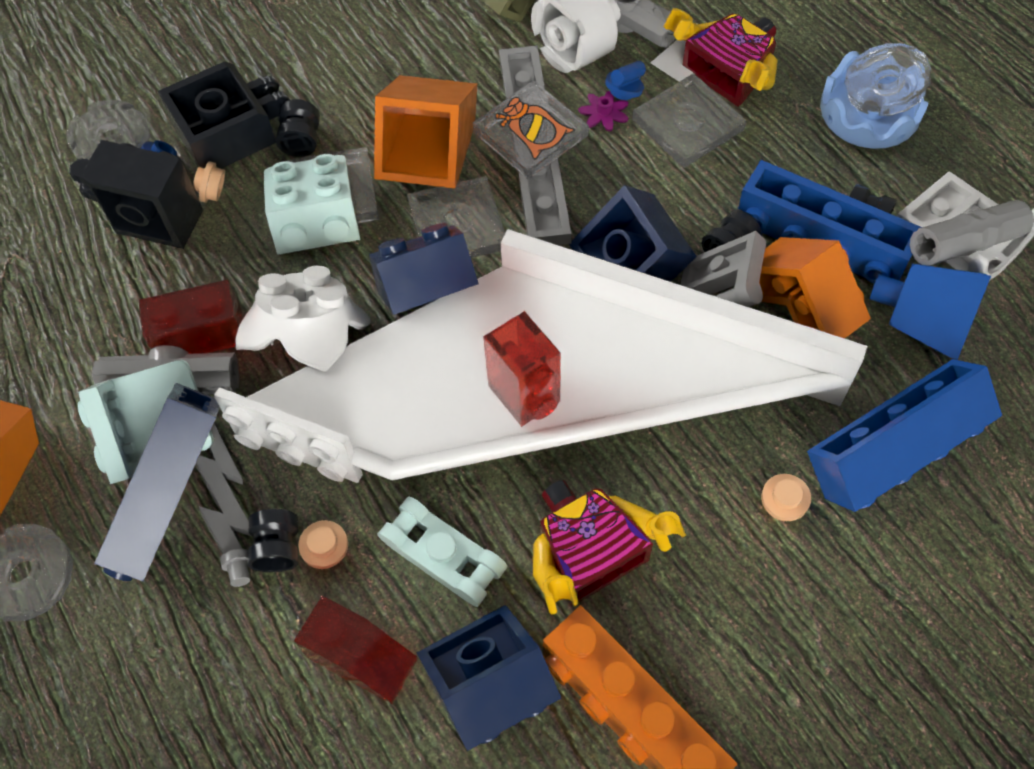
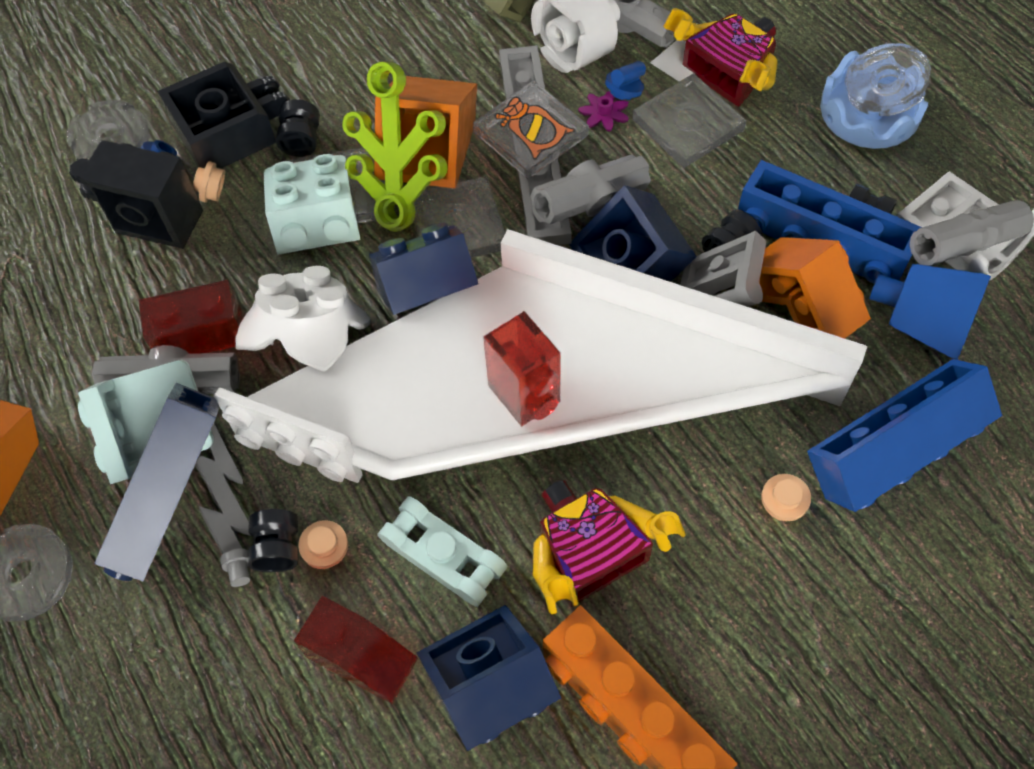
(391, 153): none -> lime plant
(588, 188): none -> light grey piece

